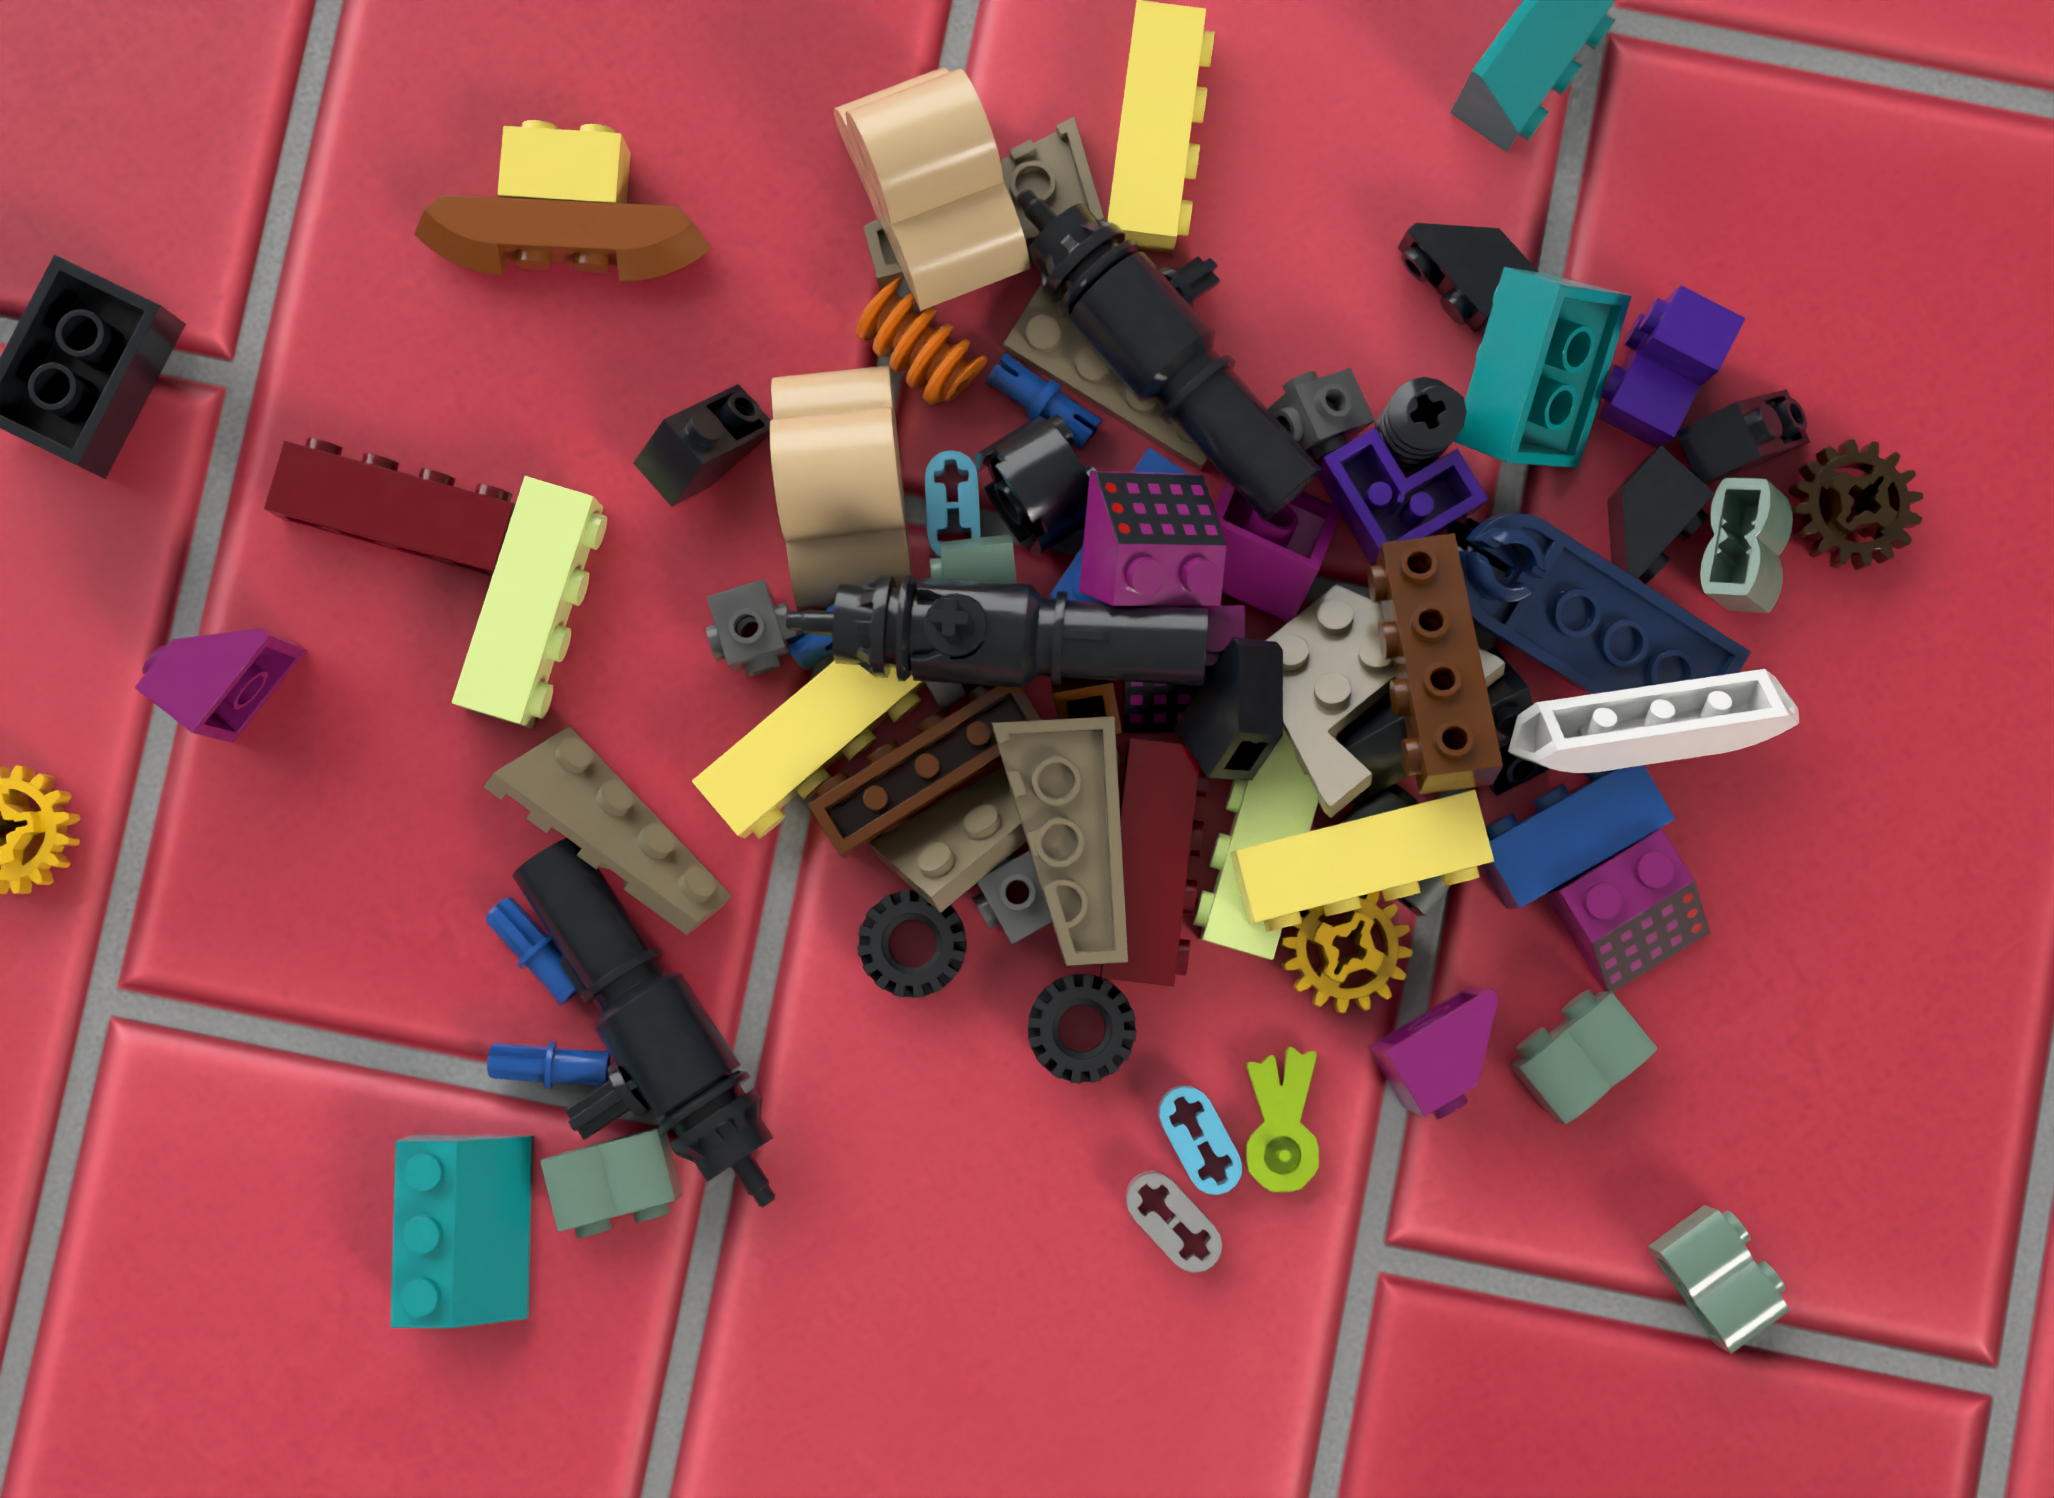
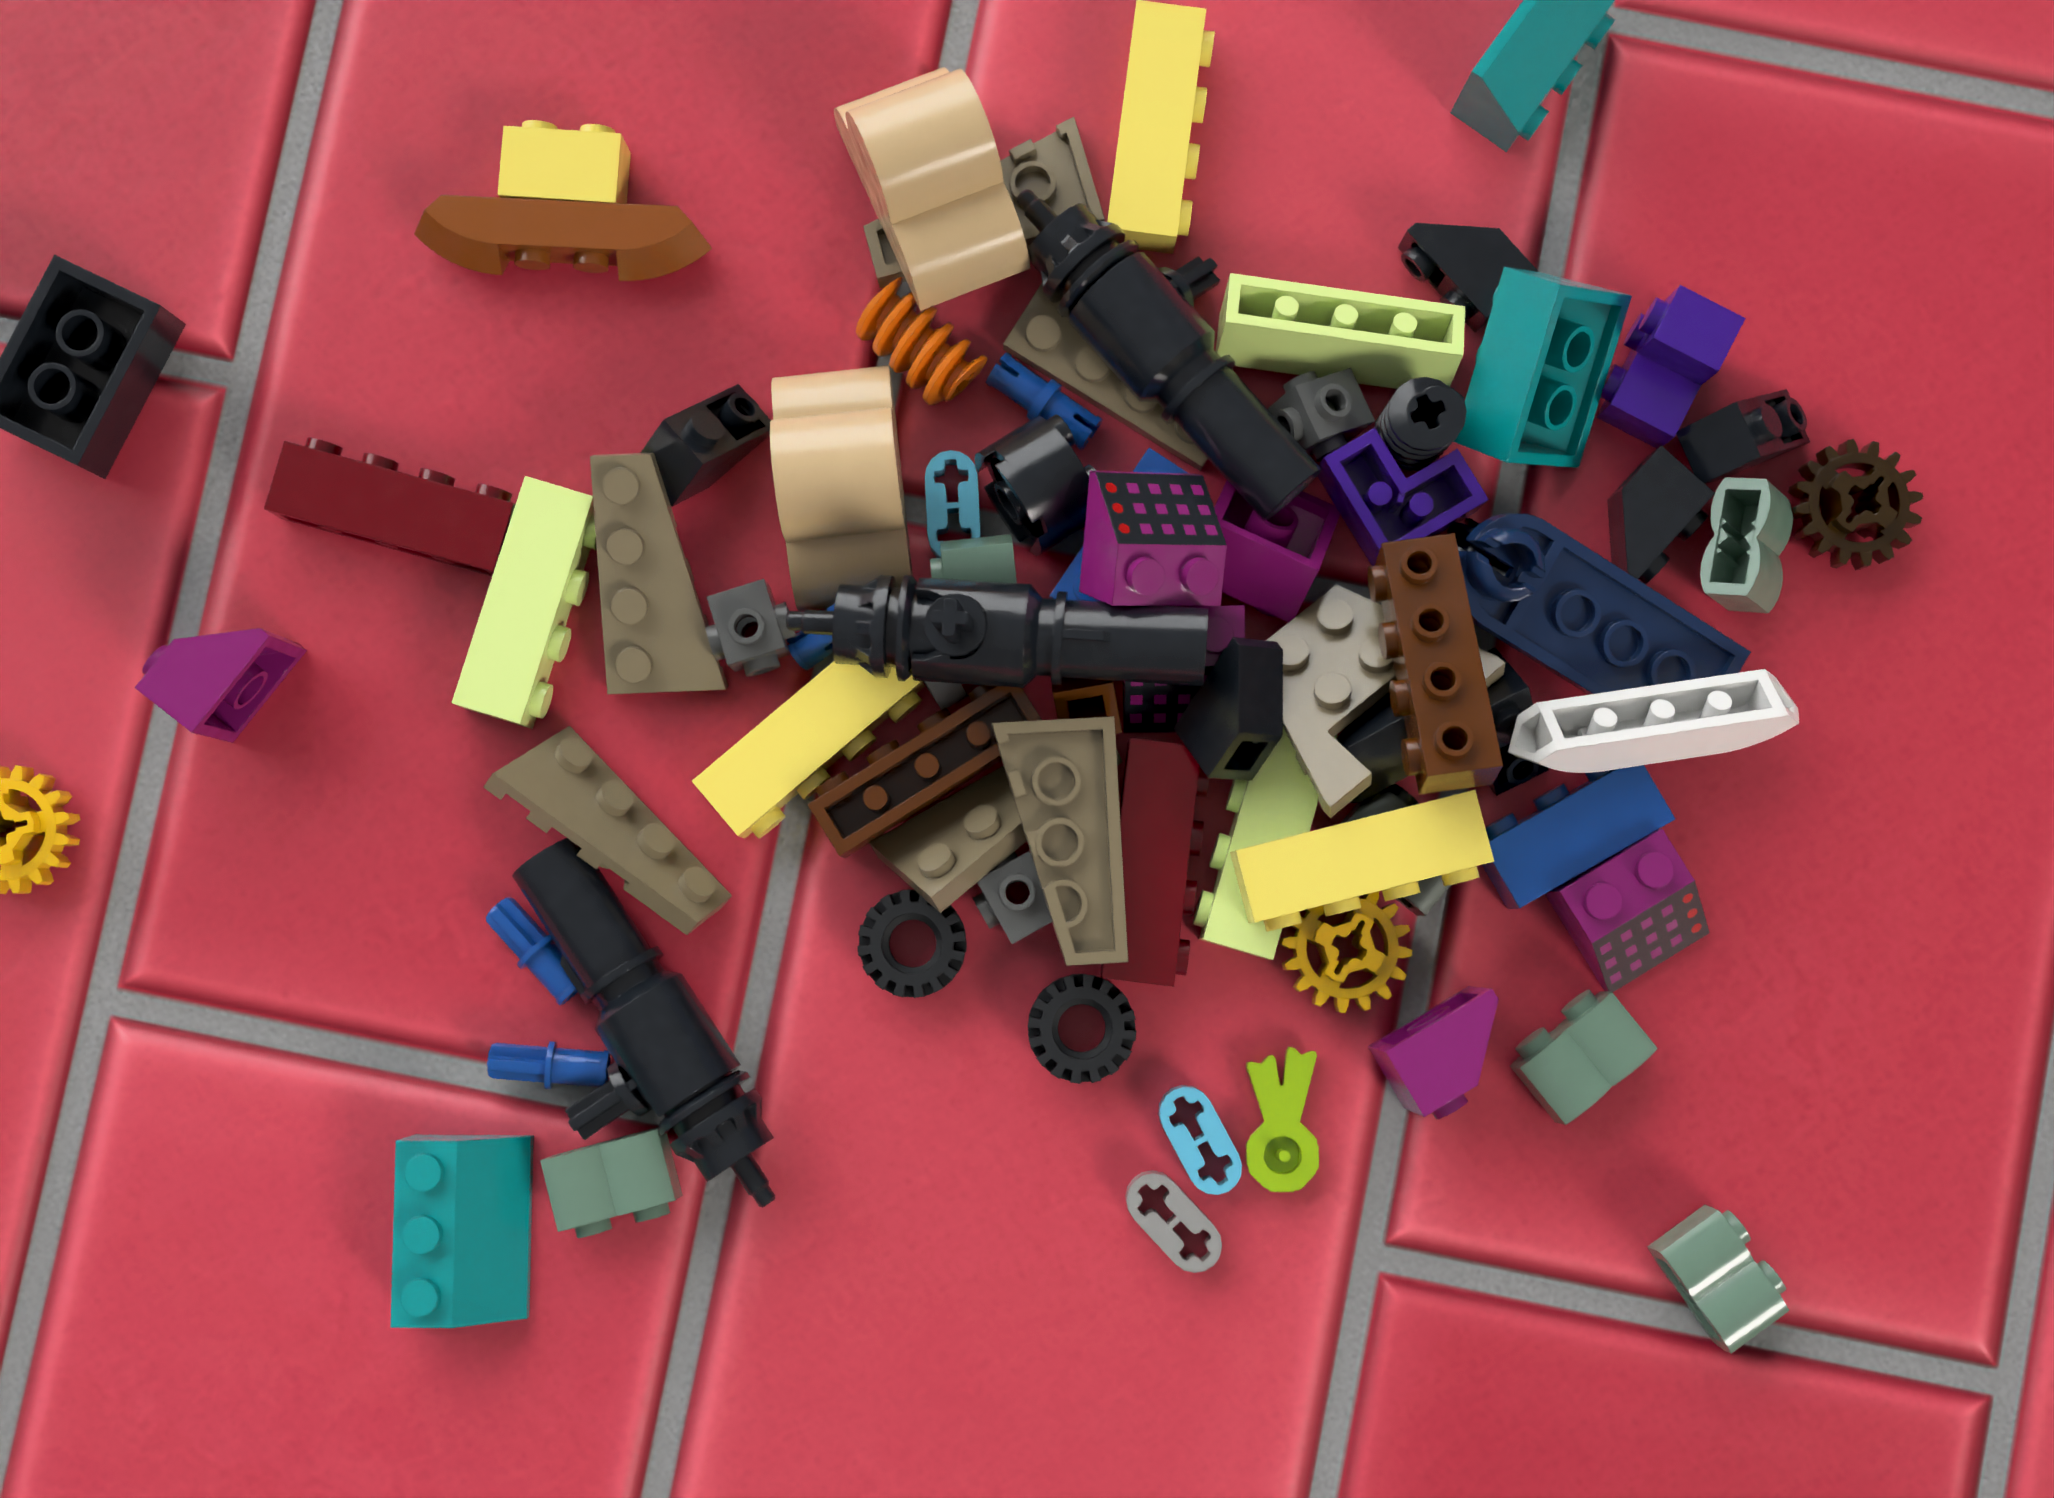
(646, 584): none -> dark tan wing
(1334, 329): none -> yellowish green brick

